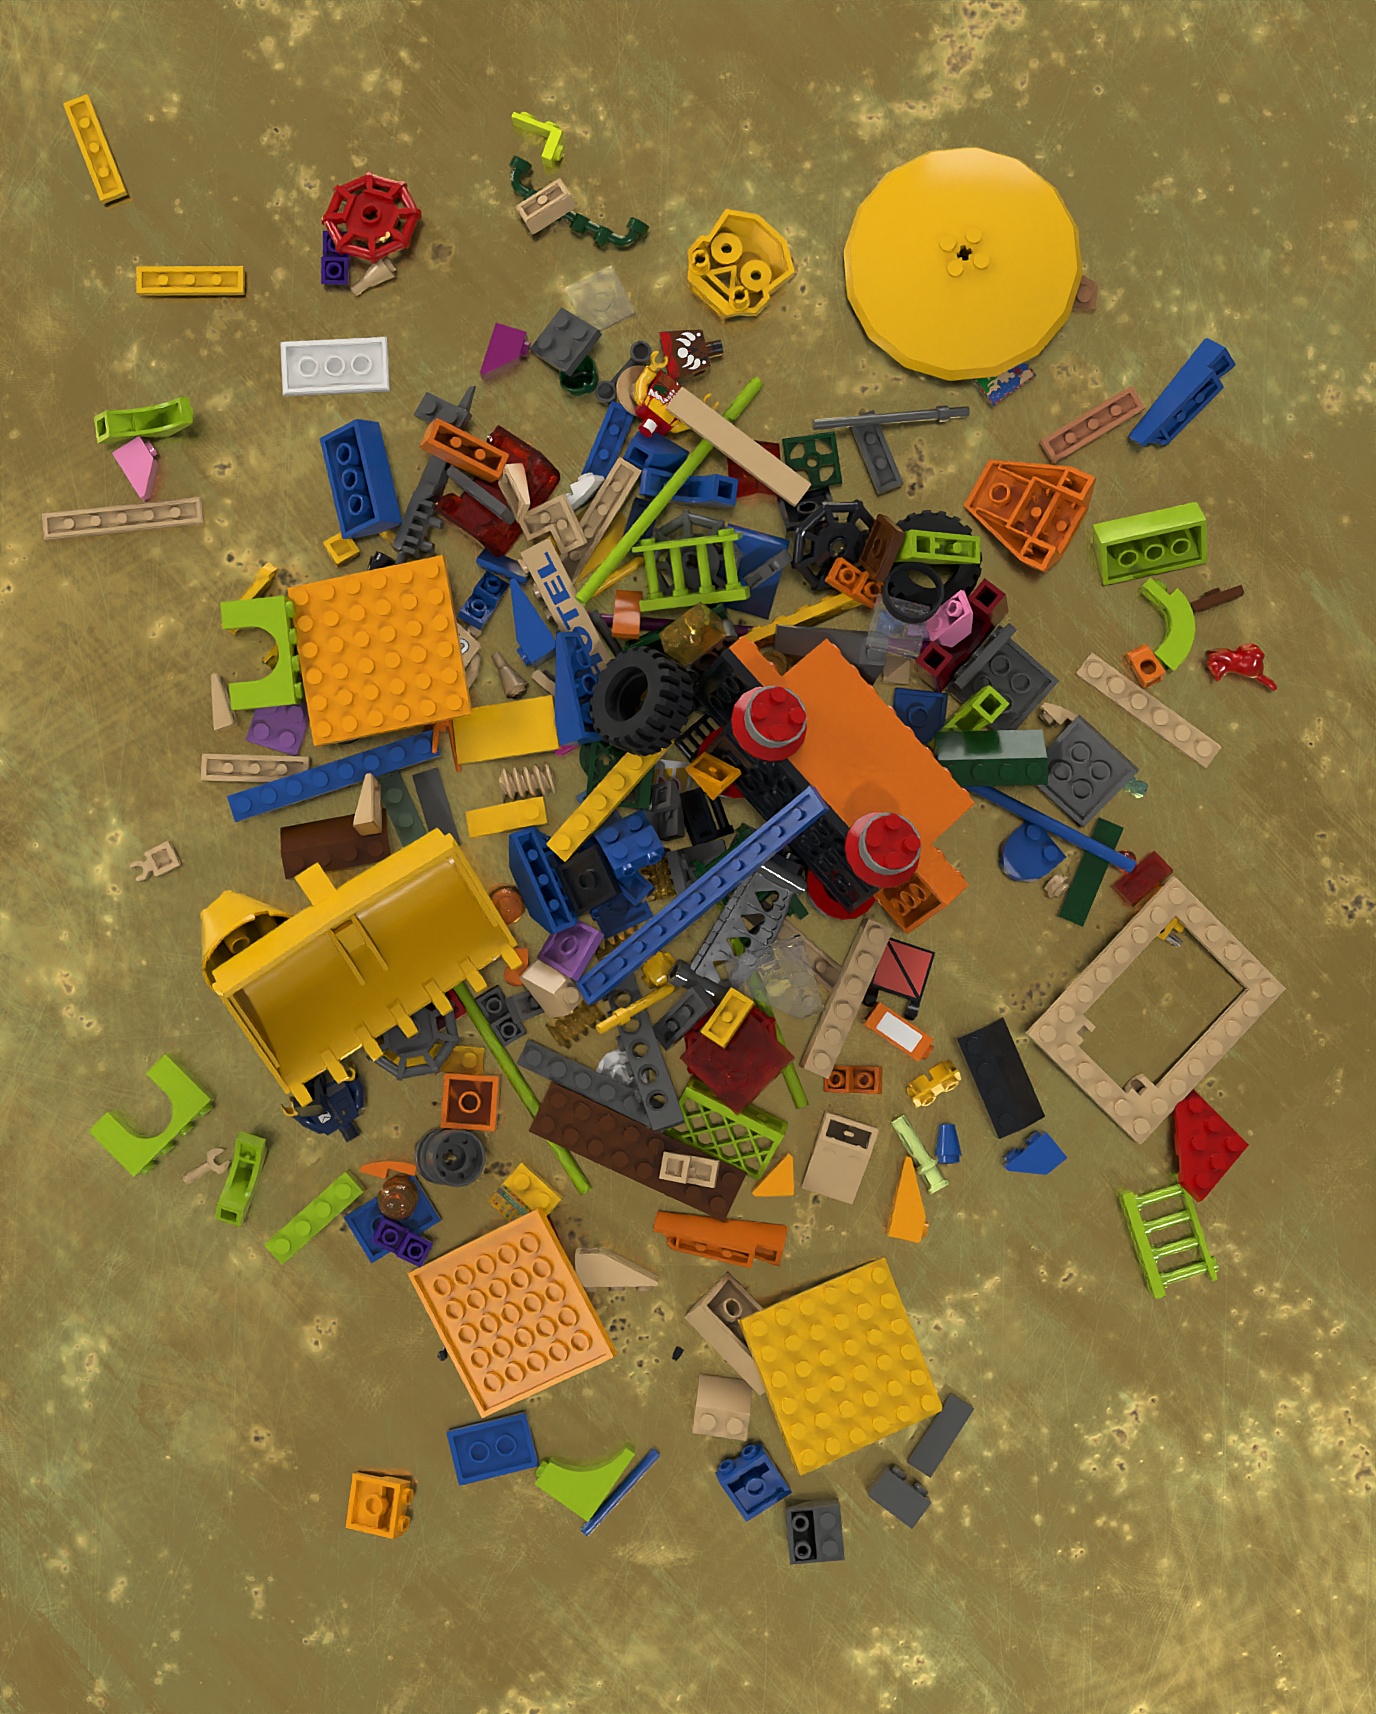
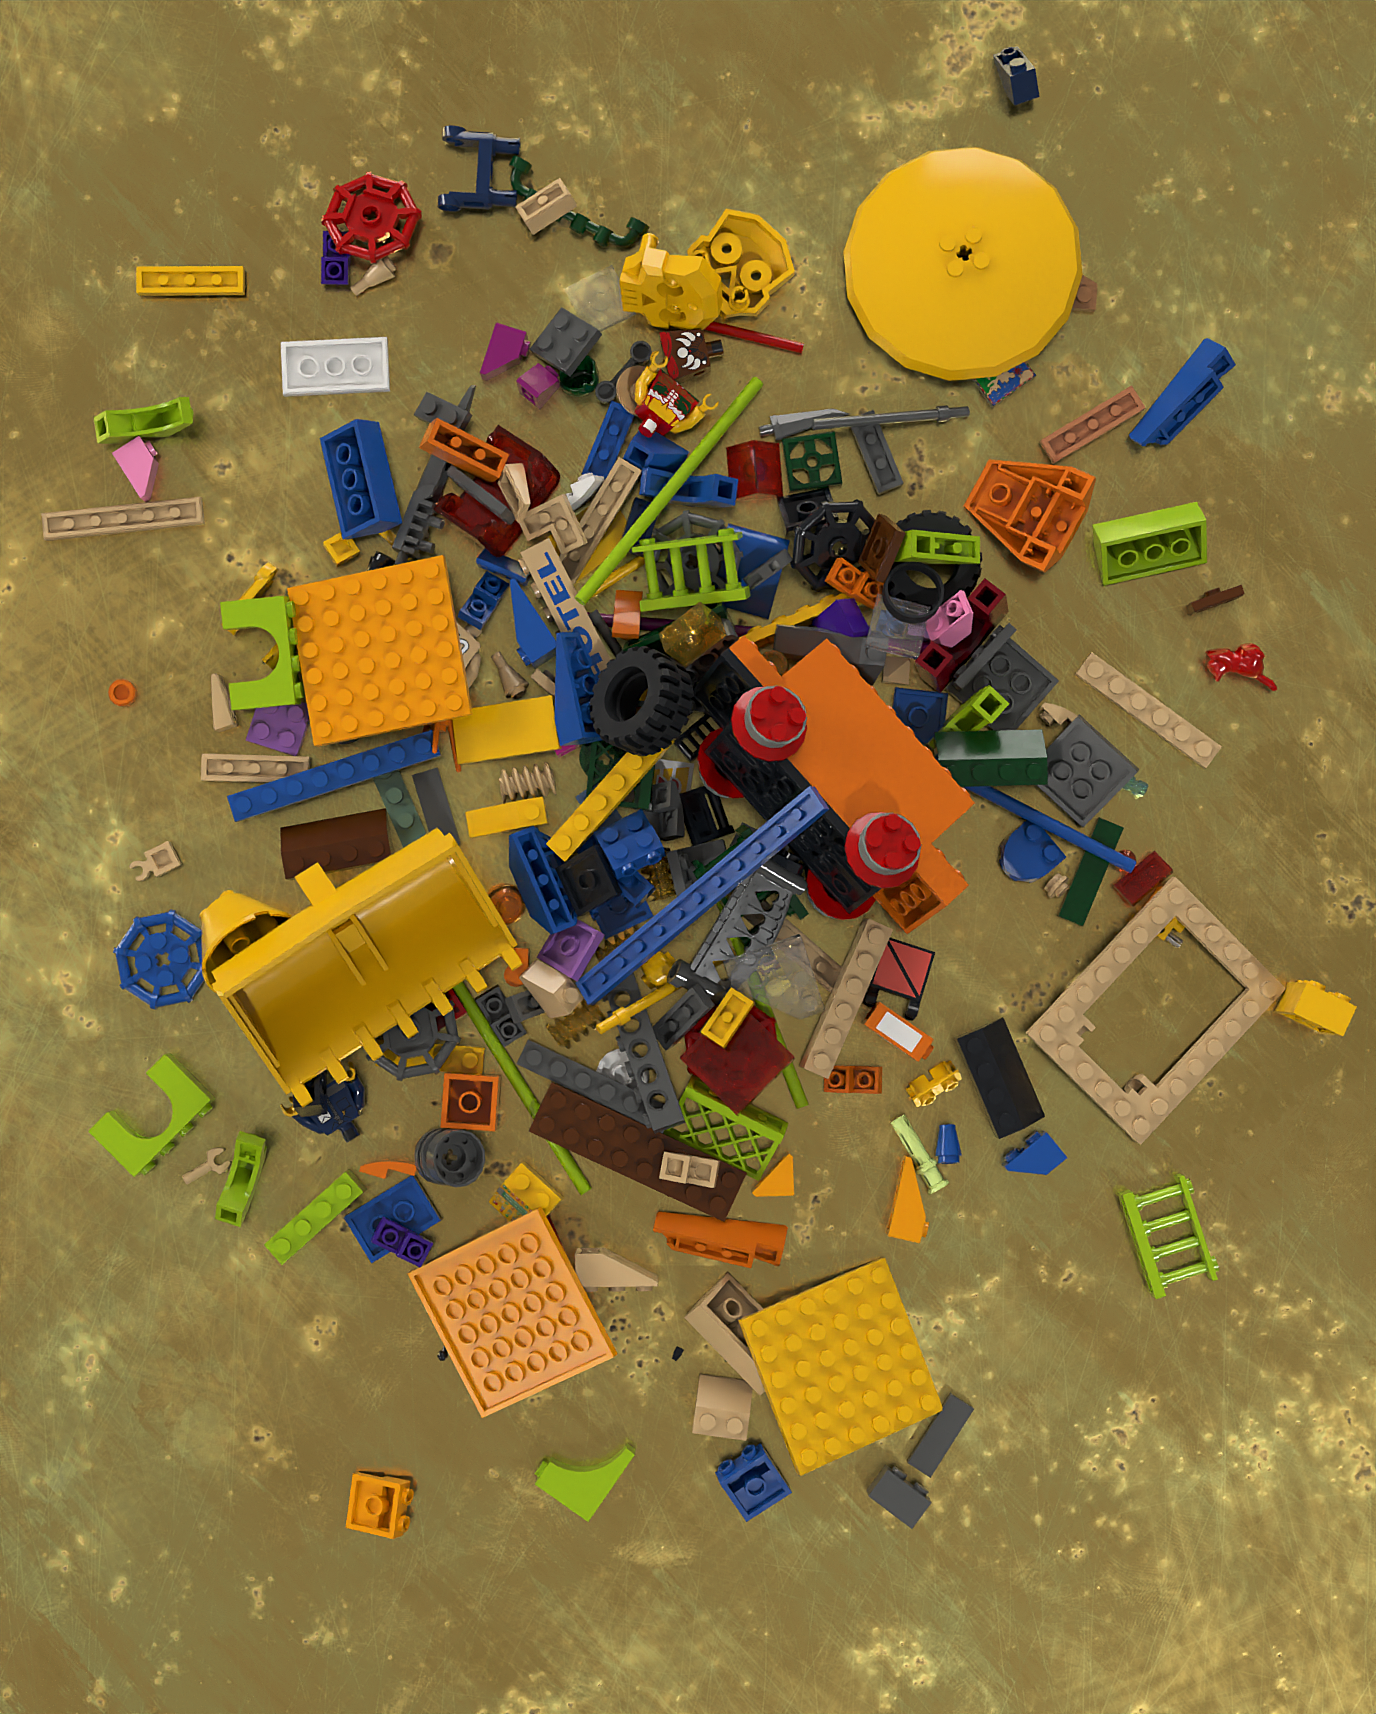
(95, 149): yellow plate -> none
(122, 692): none -> orange tile
(147, 961): none -> blue plate
(369, 810): tan slope -> none
(398, 1197): clear orange hair -> none
(488, 146): none -> dark blue connector
(492, 1448): blue plate -> none
(538, 384): none -> magenta slope
(553, 149): neon yellow bracket -> none
(620, 1492): blue bar -> none
(670, 287): none -> yellow brick
(712, 774): light orange slope -> none
(738, 446): tan tile -> none
(755, 336): none -> red bar
(790, 424): none -> dark grey bar
(815, 1532): dark grey slope -> none
(839, 1157): tan slope -> none
(843, 618): none -> dark purple slope
(1016, 75): none -> dark blue slope
(1145, 666): orange leg -> none
(1179, 621): lime arch -> none
(1204, 1145): red plate -> none
(1315, 1008): none -> yellow brick

